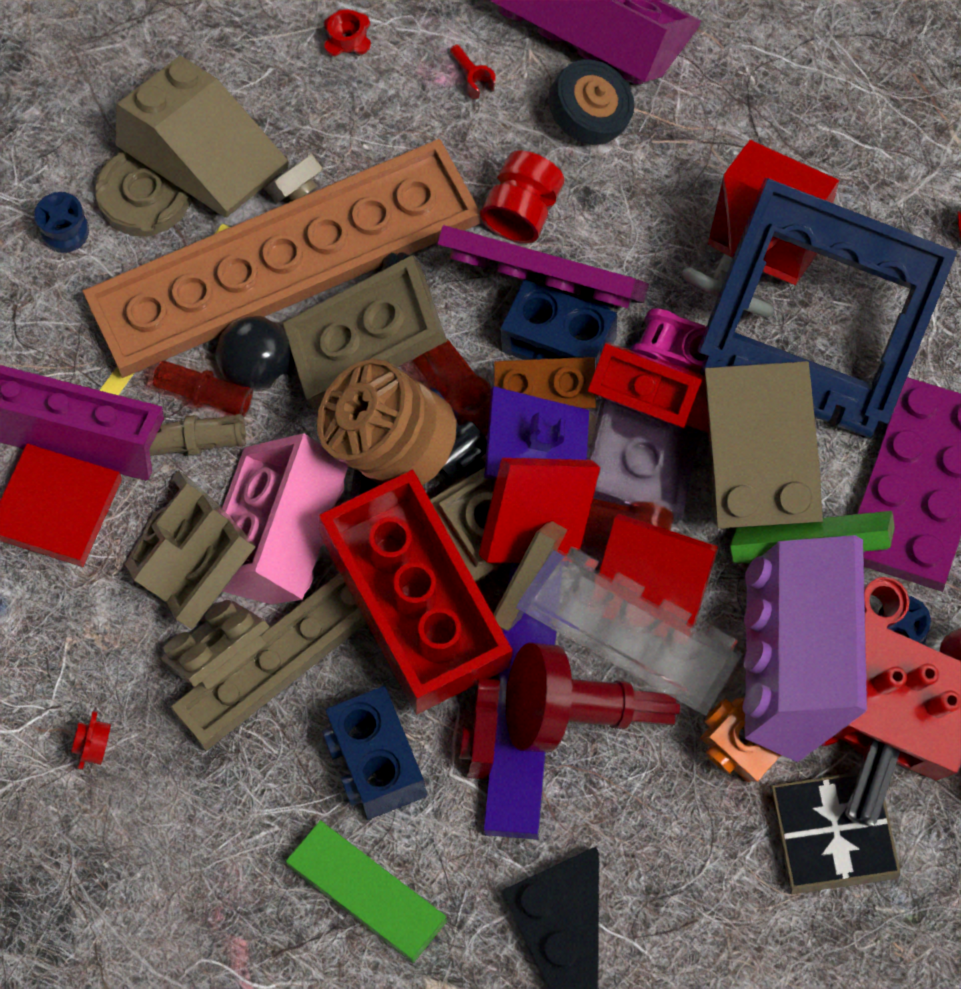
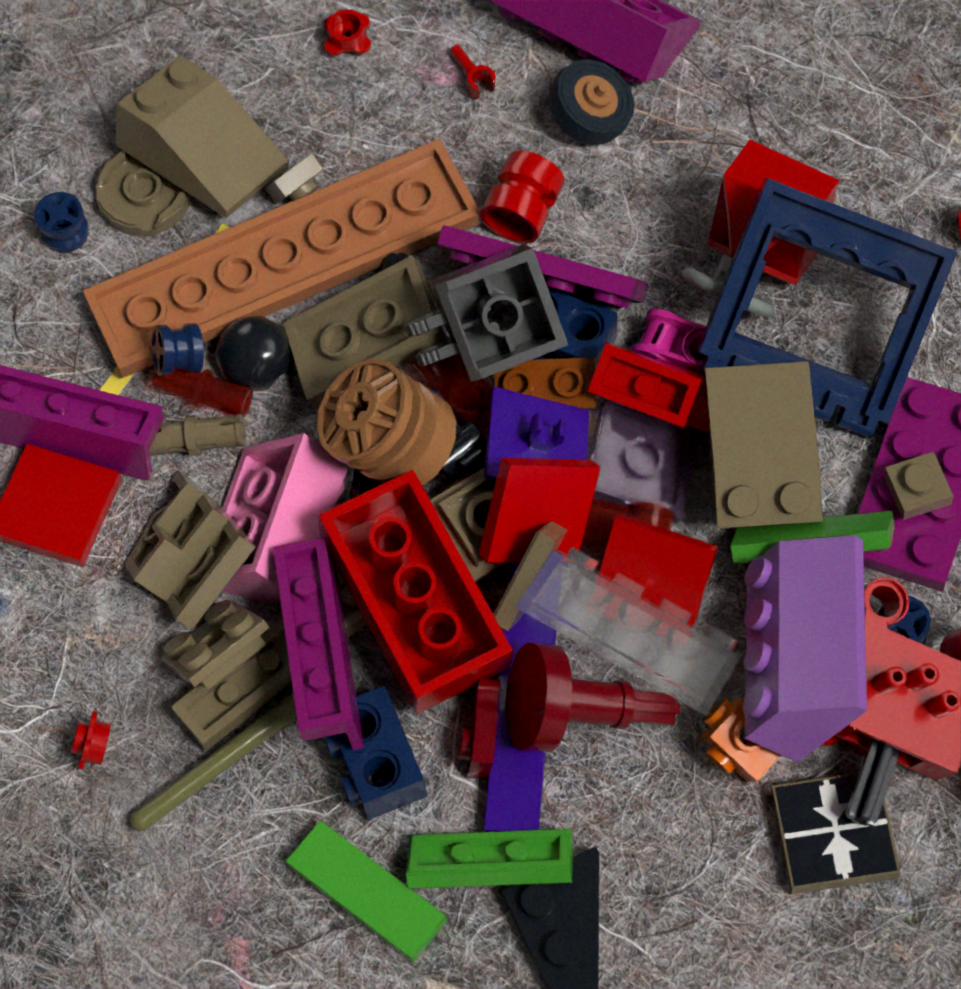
(177, 349): none -> dark blue wheel
(214, 765): none -> olive piece
(317, 641): none -> magenta panel
(479, 342): none -> dark grey hinge
(490, 858): none -> bright green tile
(918, 485): none -> dark tan plate

